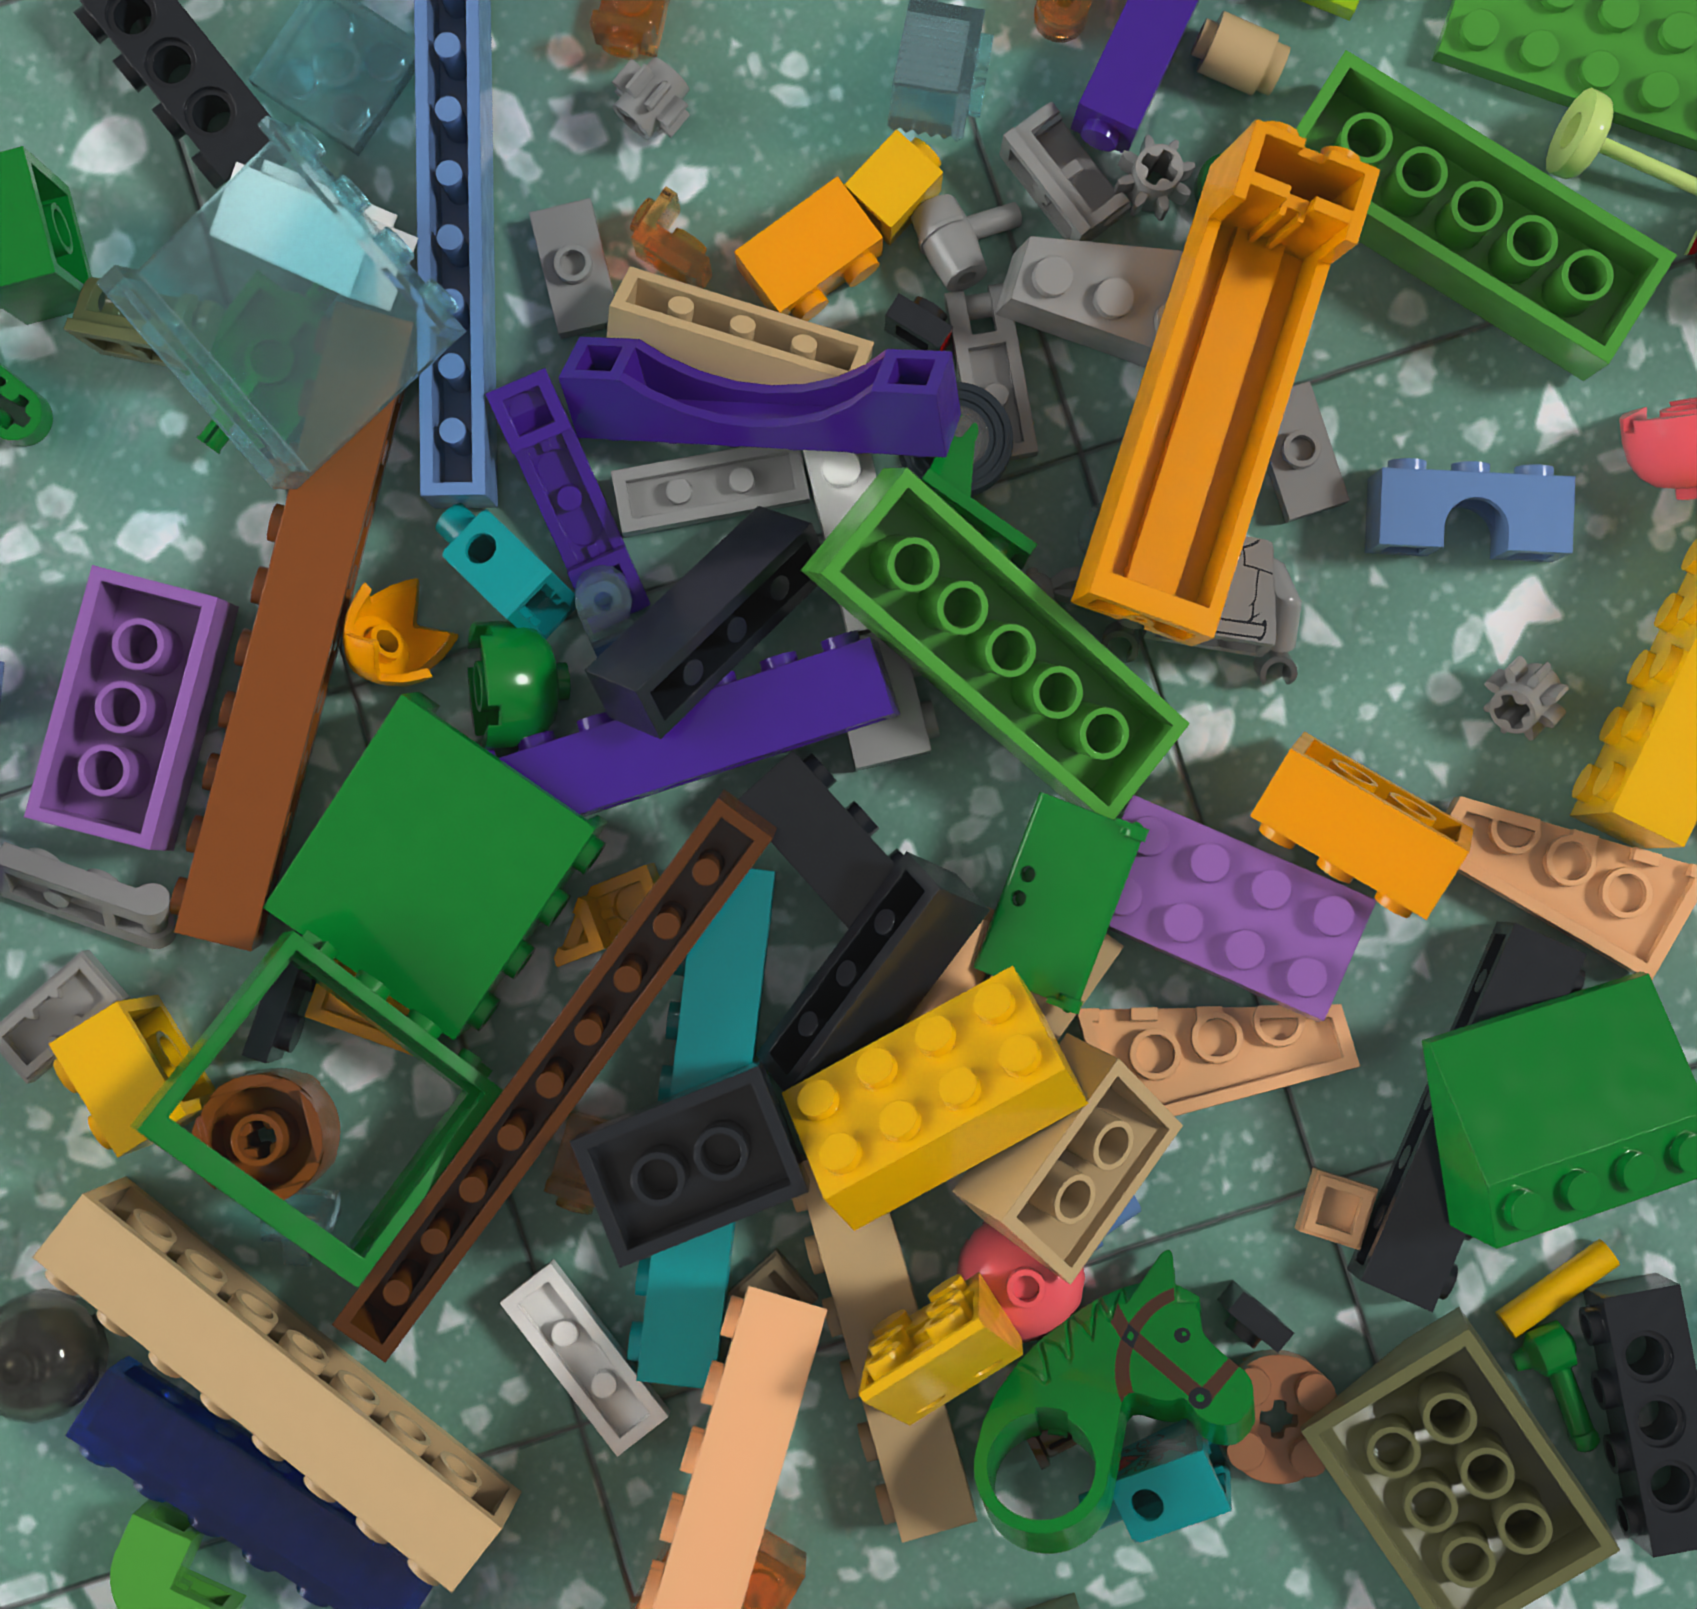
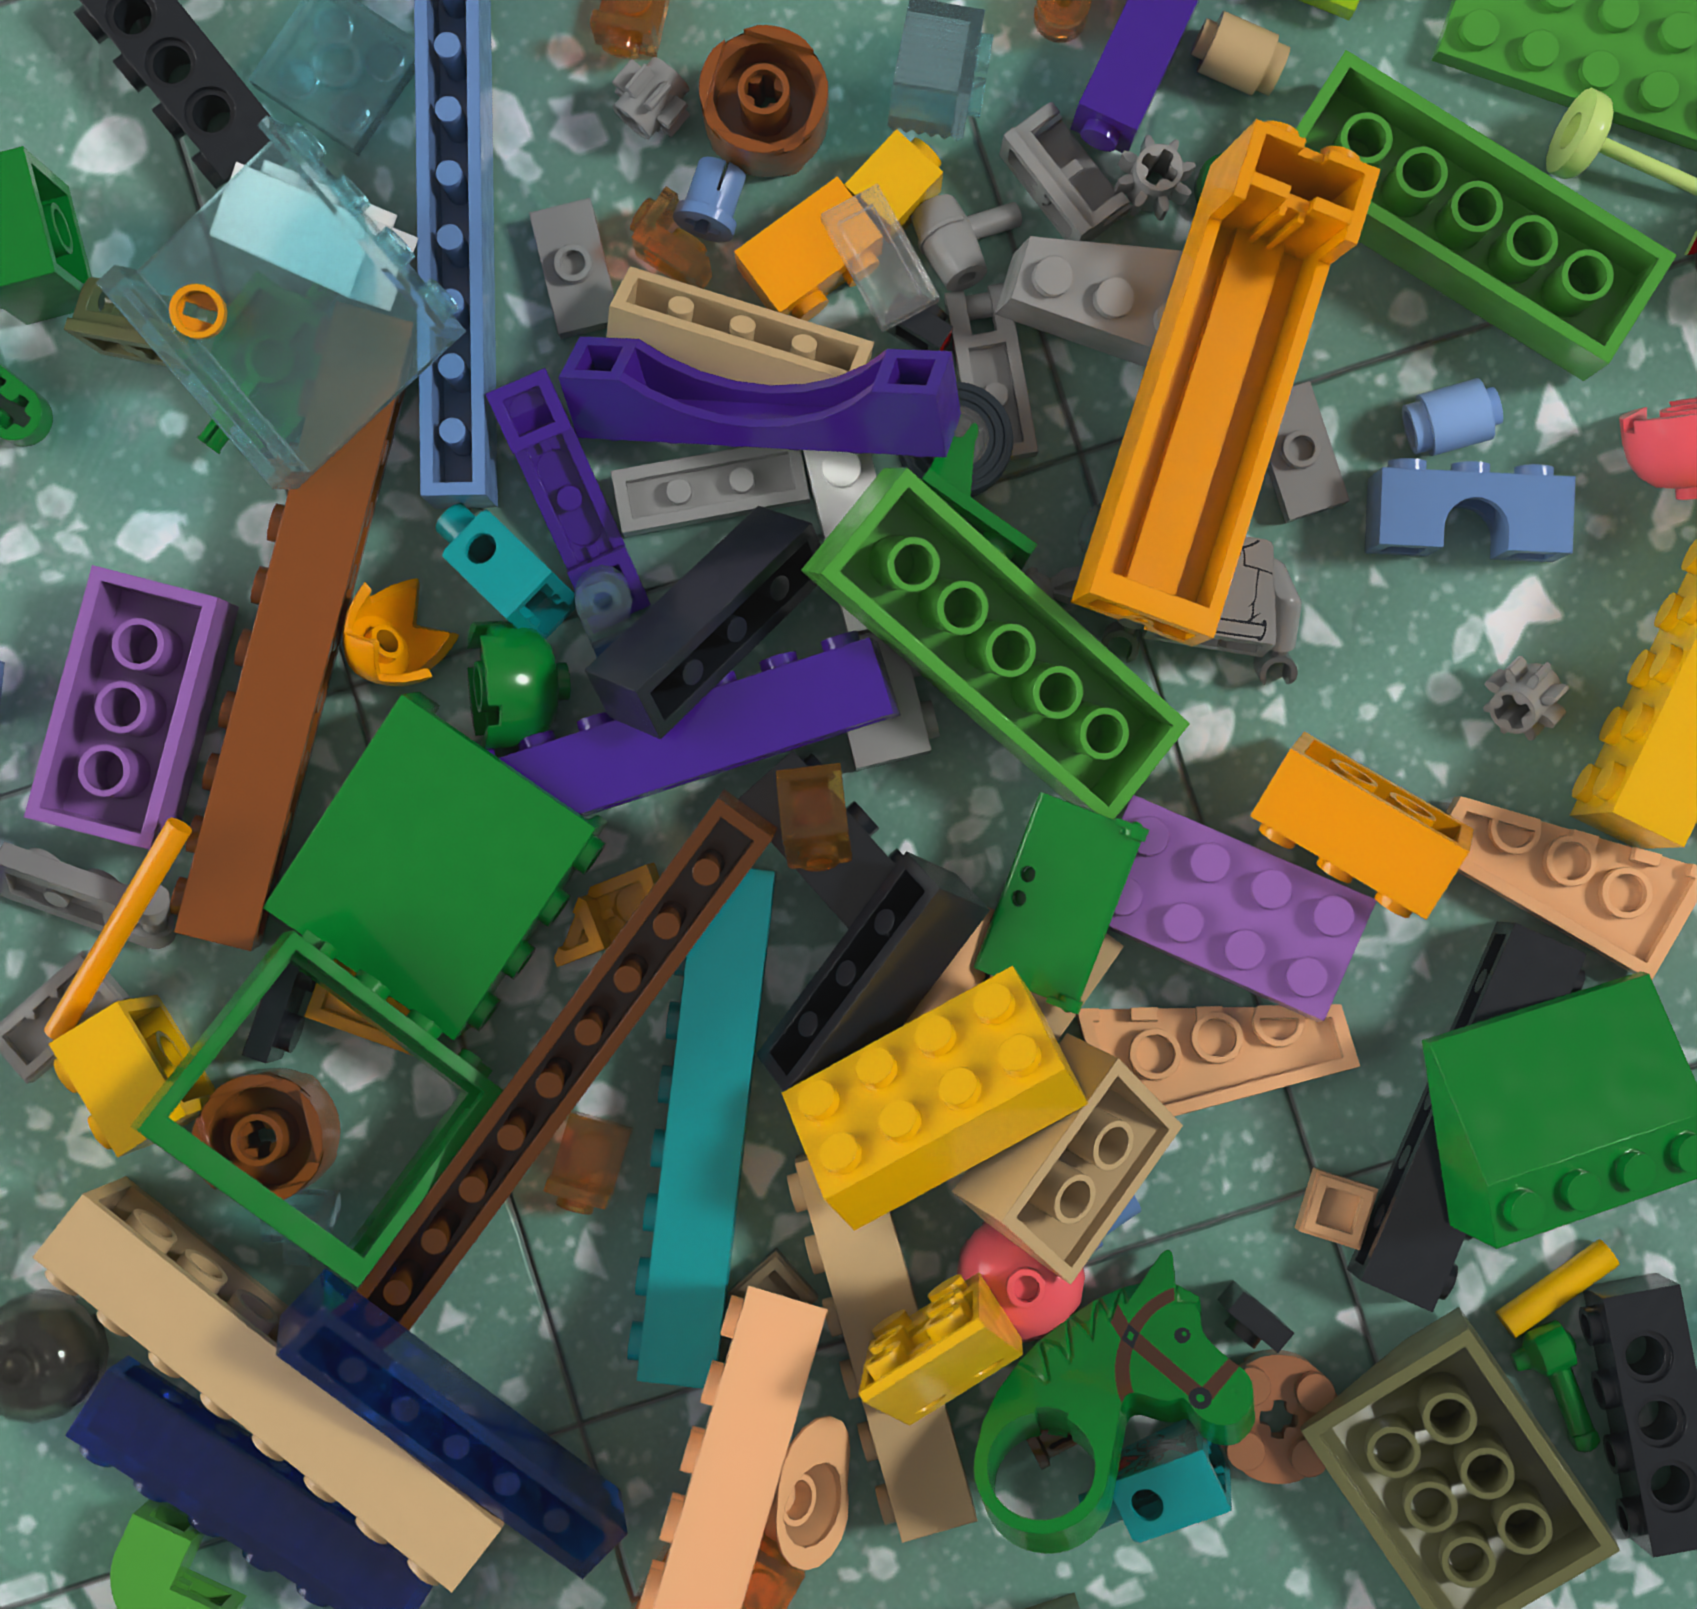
(118, 927): none -> light orange bar
(204, 298): none -> light orange hinge
(451, 1423): none -> clear blue brick
(585, 1357): white plate -> none
(690, 1163): black brick -> none
(711, 201): none -> medium blue bush
(740, 76): none -> dark orange brick
(812, 1494): none -> light nougat piece
(813, 817): none -> clear orange bracket
(880, 257): none -> clear tile
(1452, 417): none -> light blue brick

